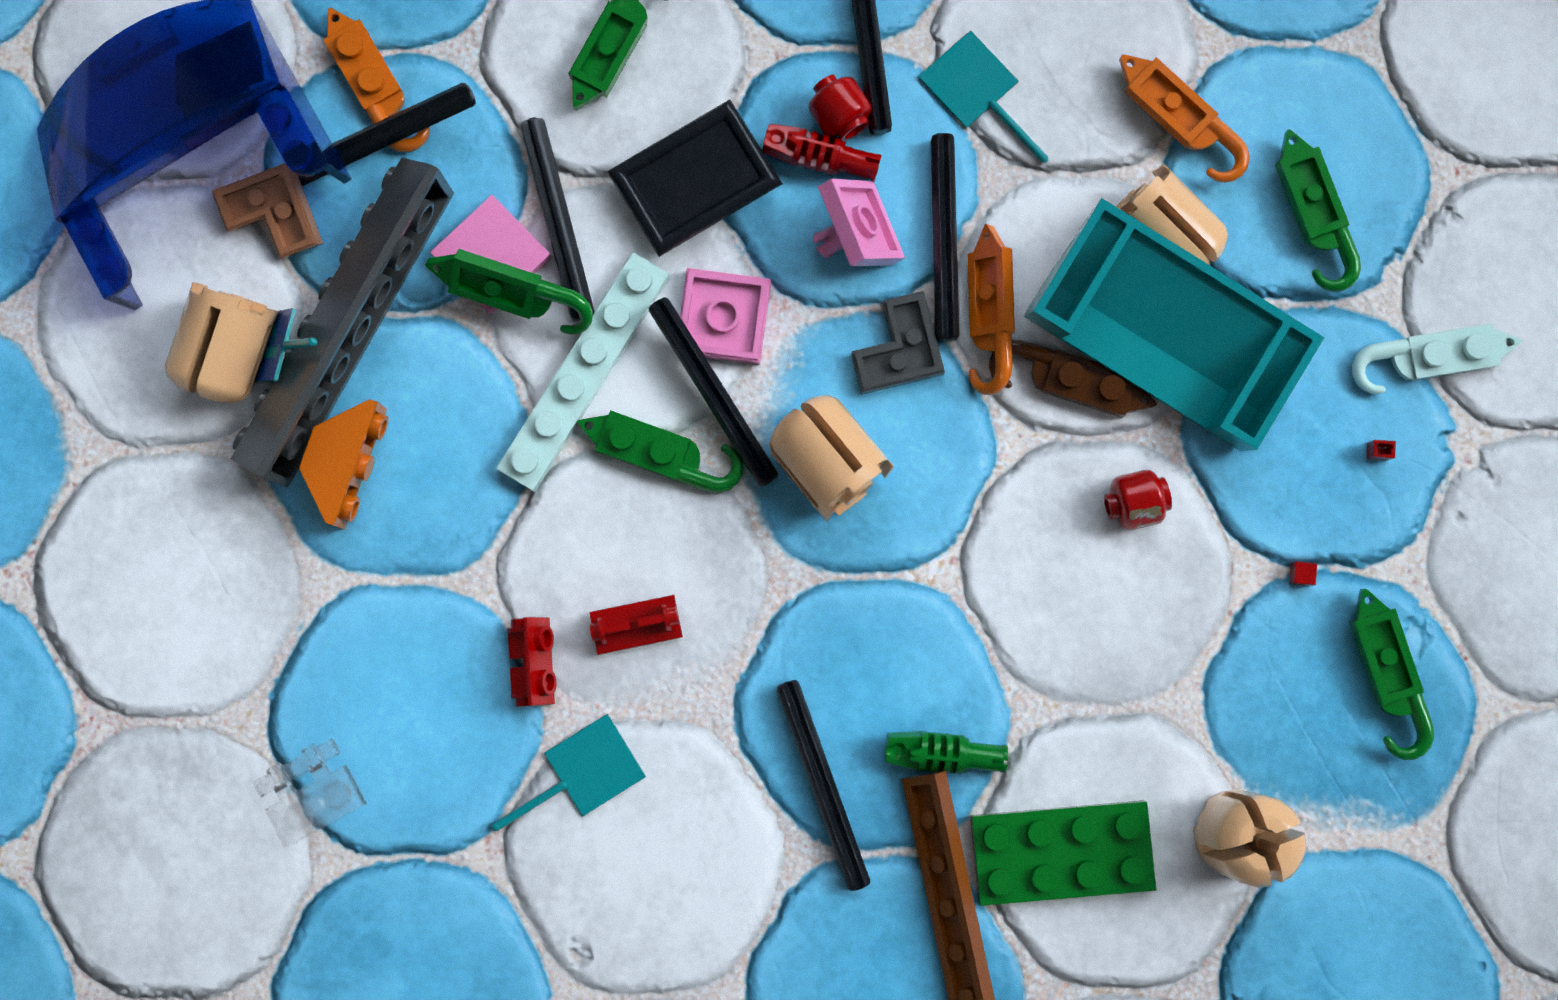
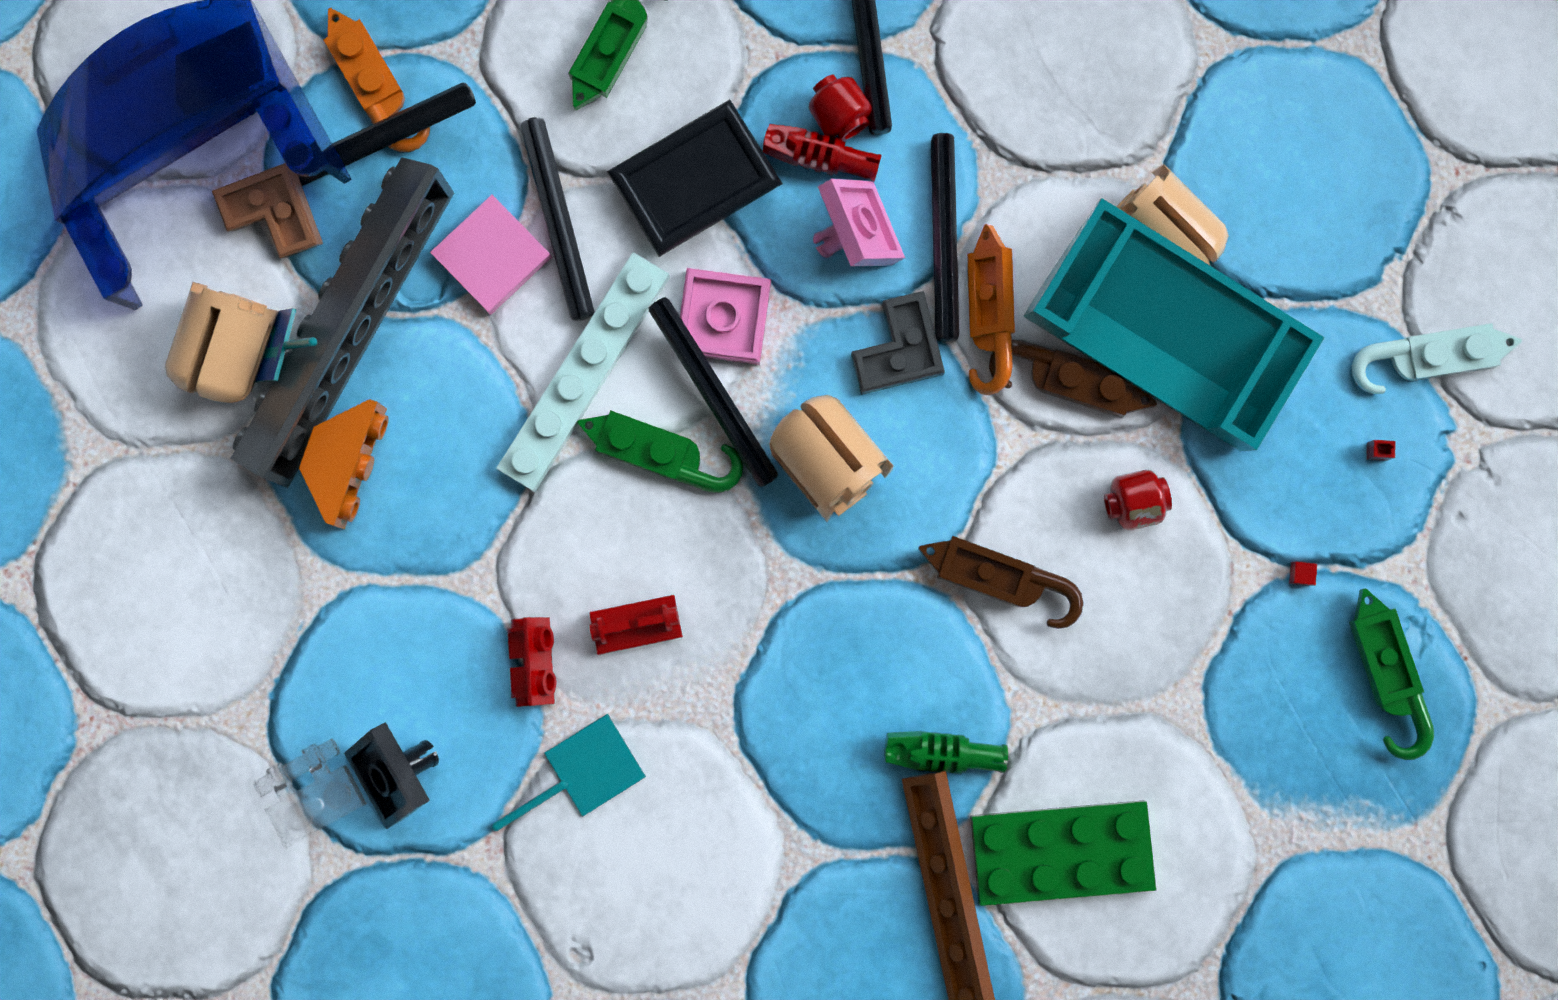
(391, 774): none -> black tile
(507, 288): green plate -> none
(823, 785): black axle -> none
(972, 81): teal piece -> none
(1001, 576): none -> reddish brown plate
(1182, 112): orange plate -> none
(1250, 838): light nougat cylinder -> none
(1317, 208): green plate -> none

